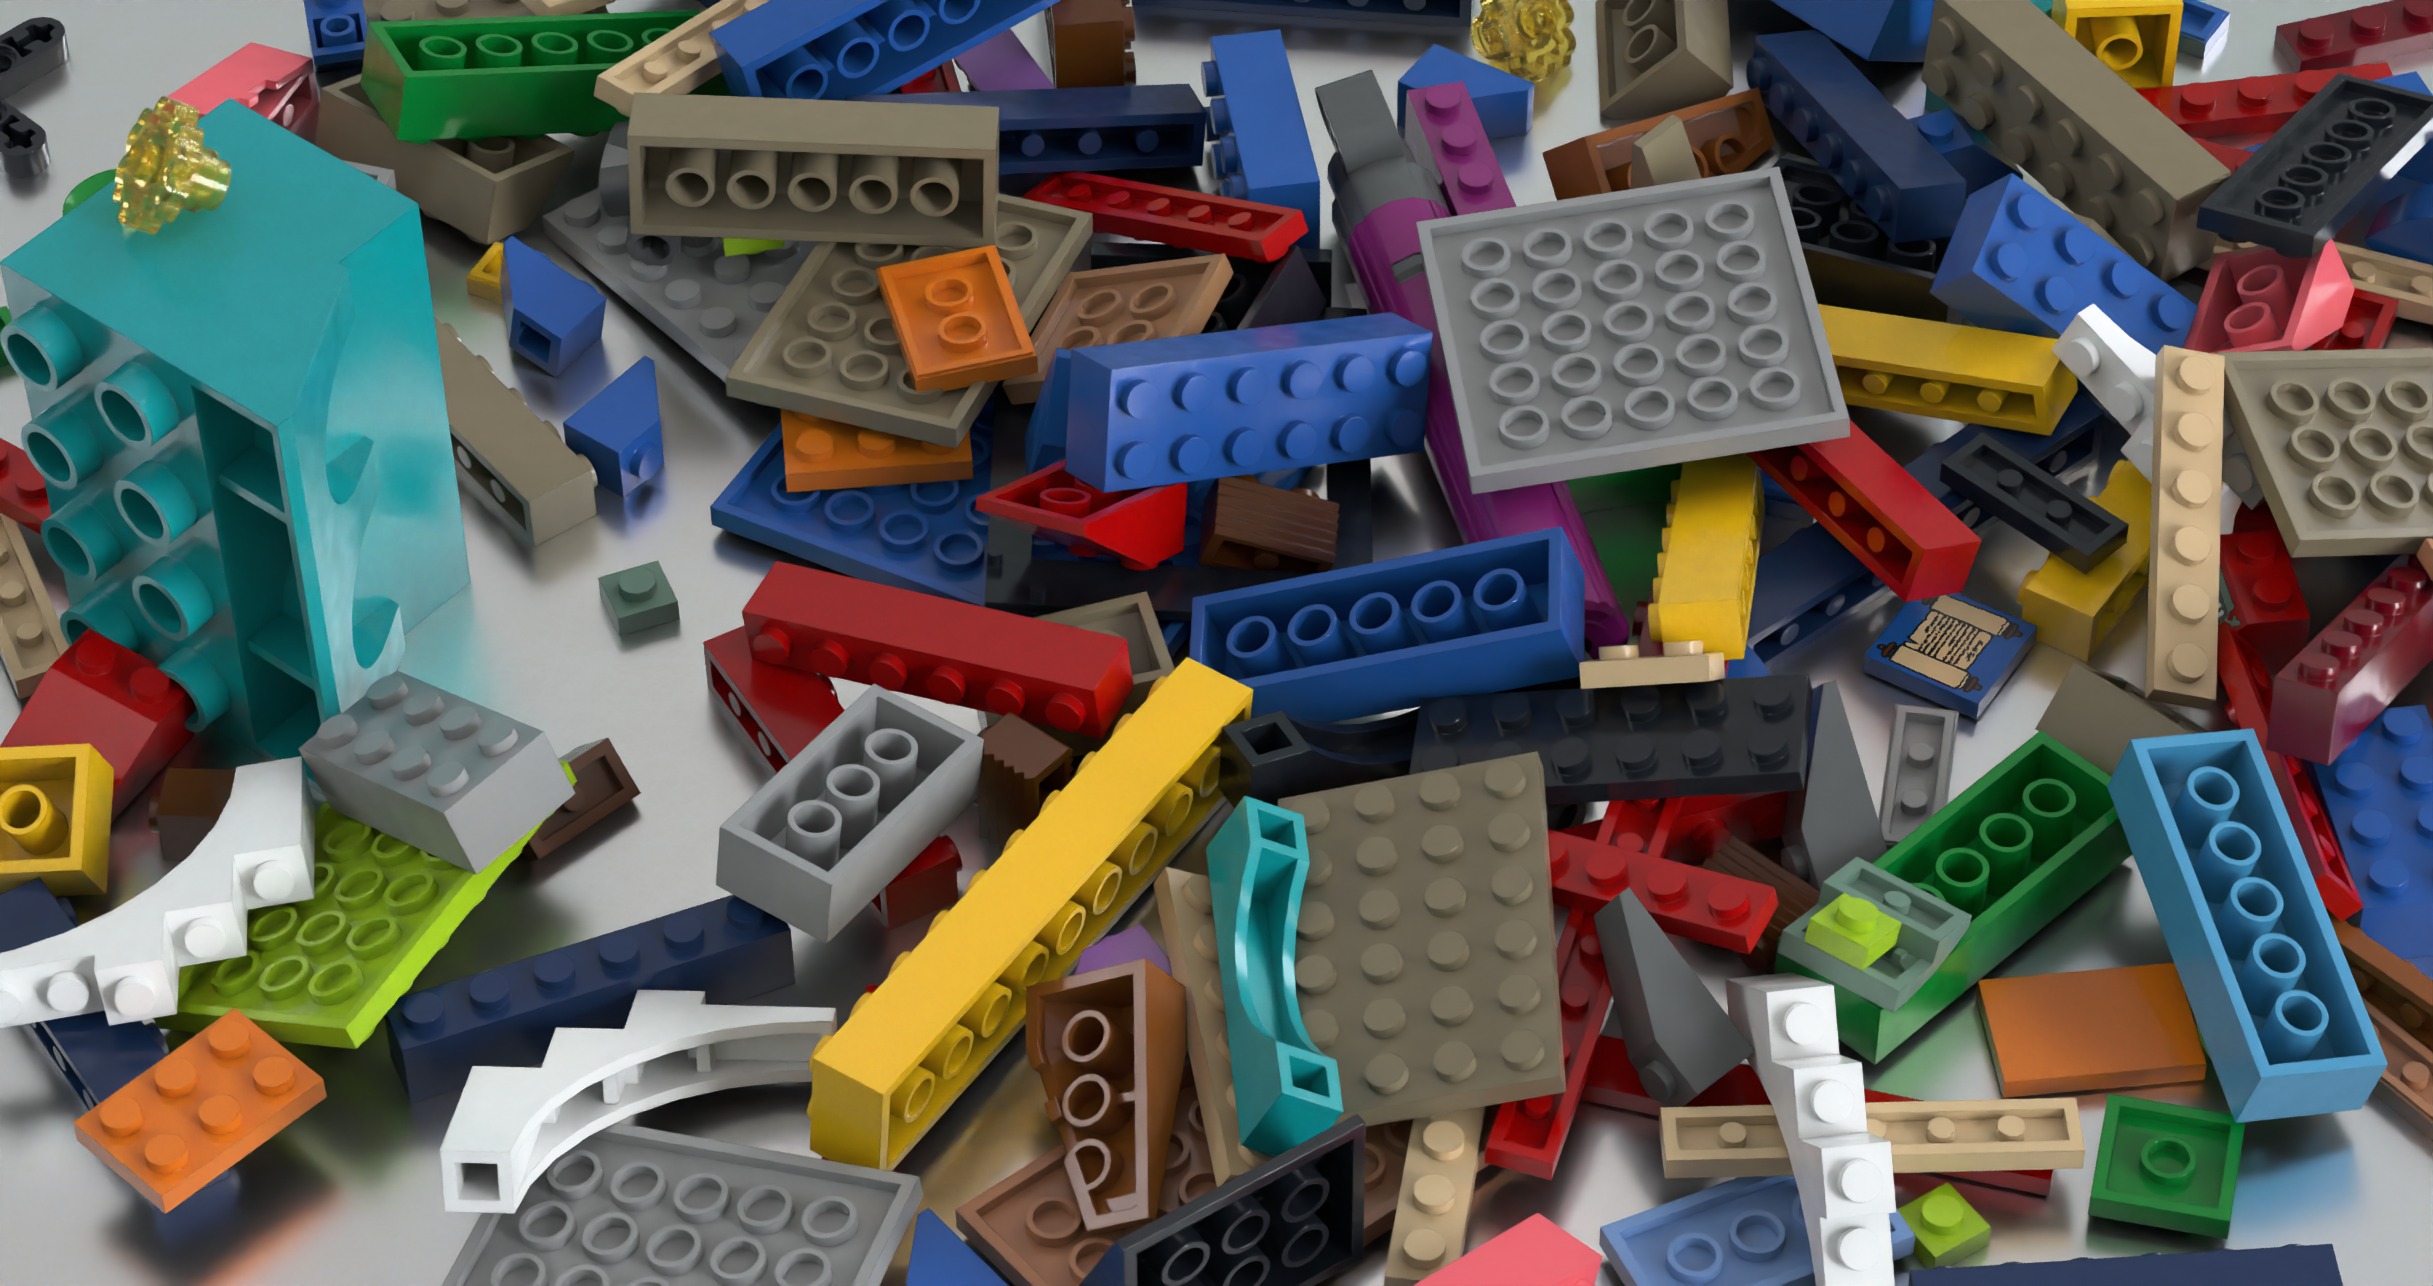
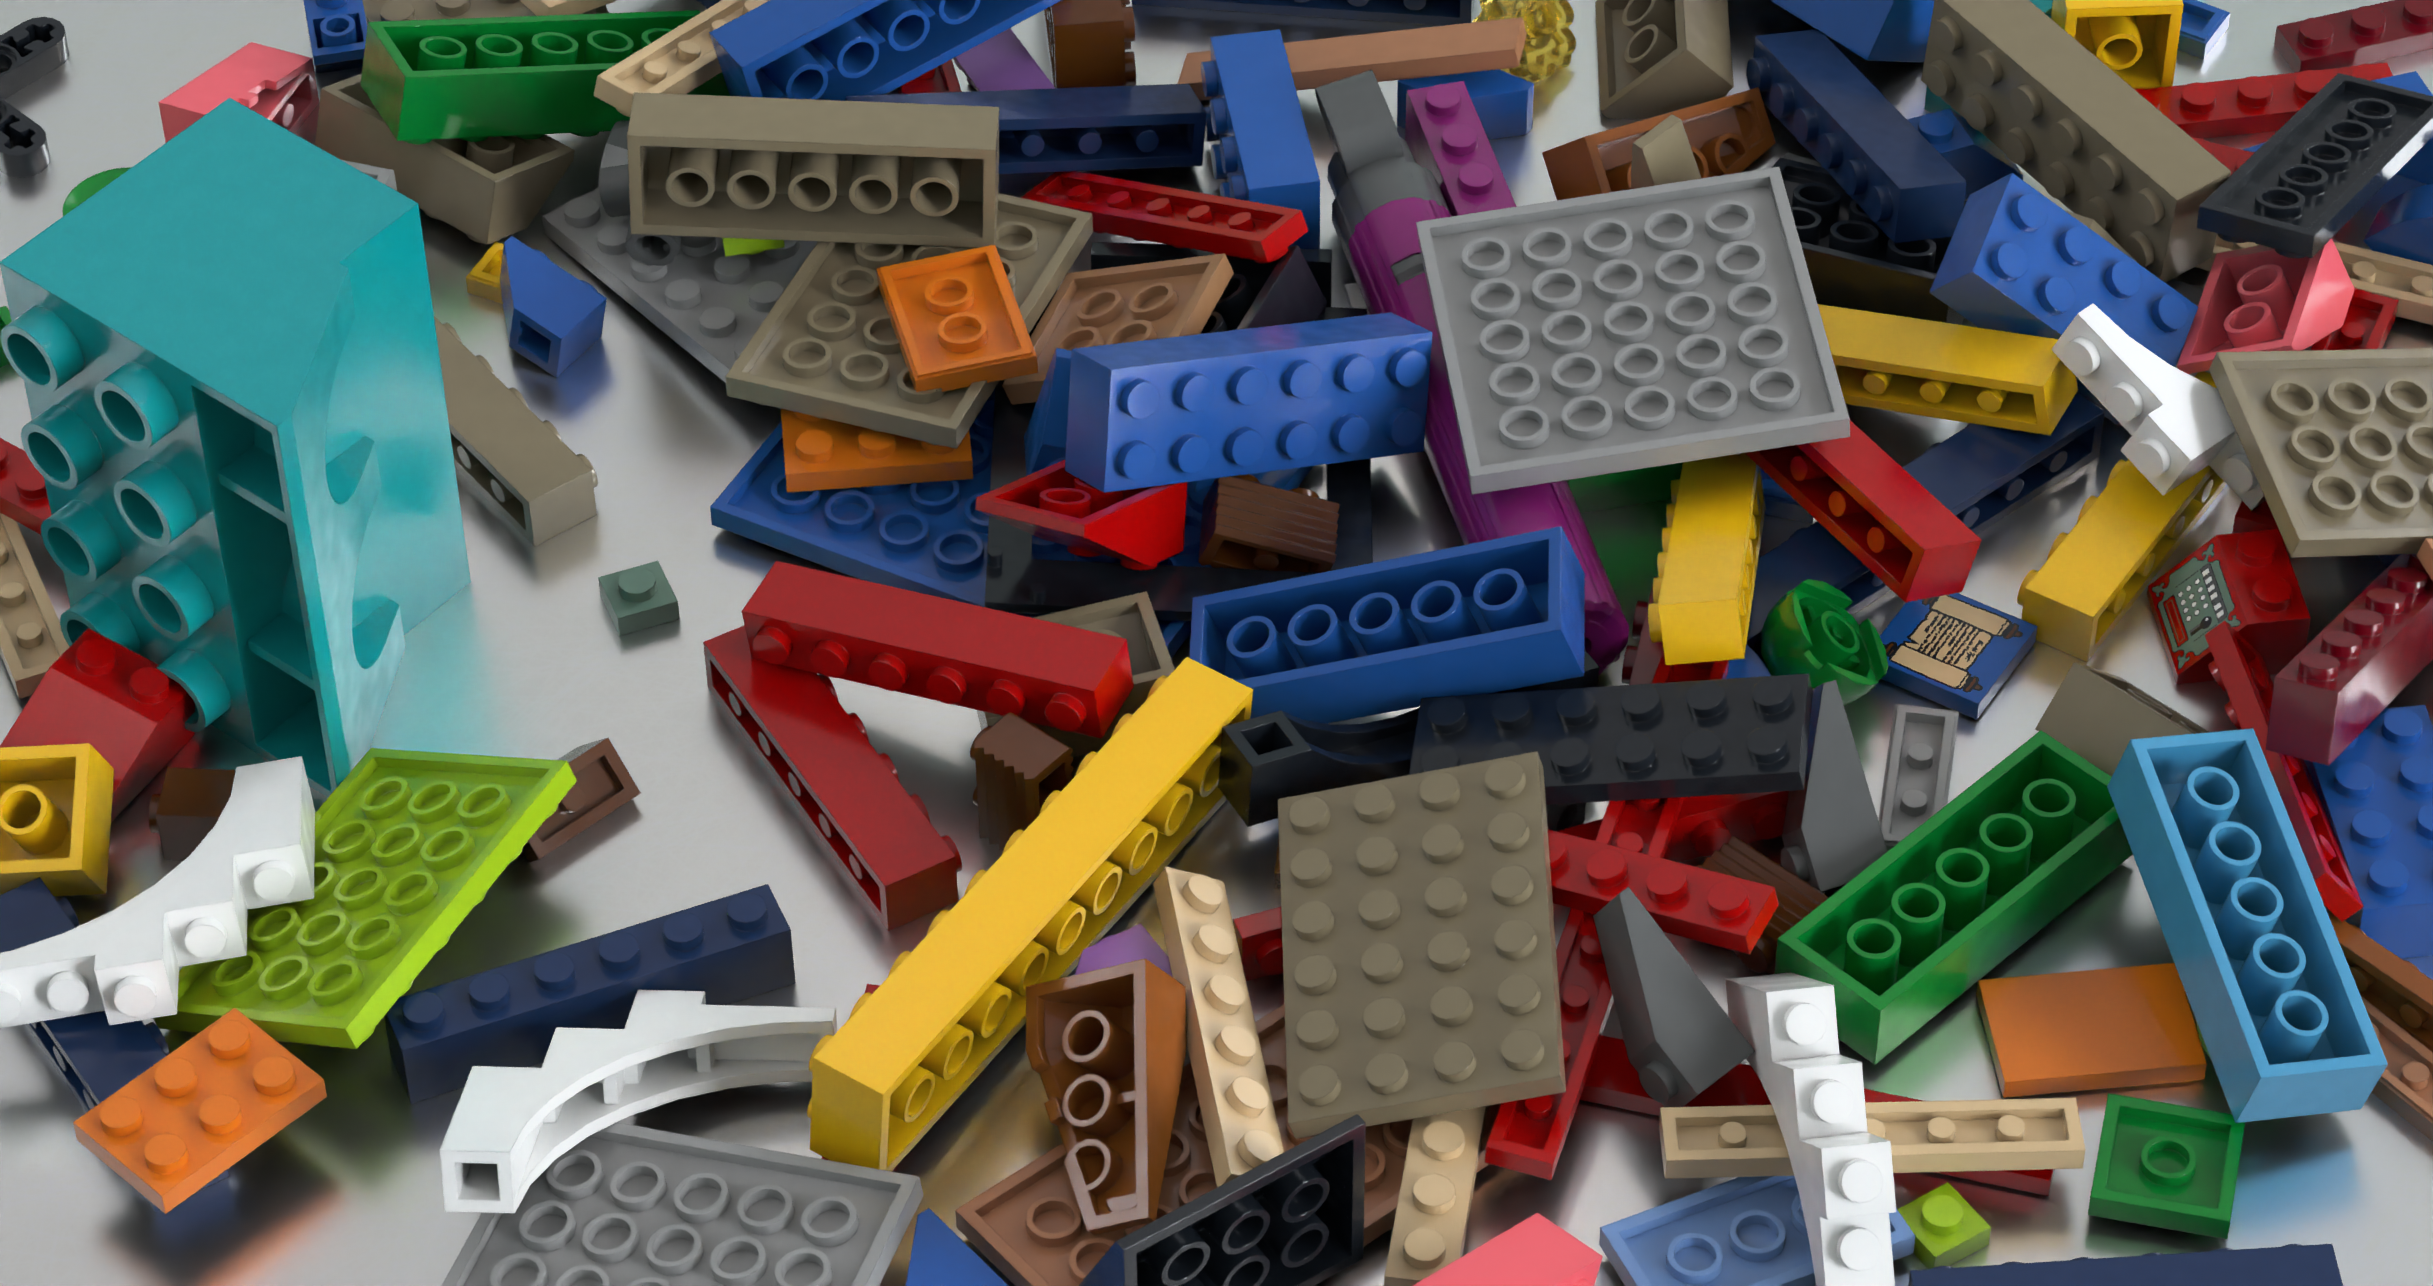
(167, 168): clear yellow plant -> none
(437, 771): light grey brick -> none
(621, 430): blue slope -> none
(849, 813): light grey brick -> none
(1257, 884): teal arch -> none
(1393, 54): none -> nougat tile
(1680, 664): tan plate -> none
(1818, 637): none -> green cylinder
(1853, 931): lime plate -> none
(1925, 938): sand green slope -> none
(2034, 502): black plate -> none
(2185, 528): tan plate -> none

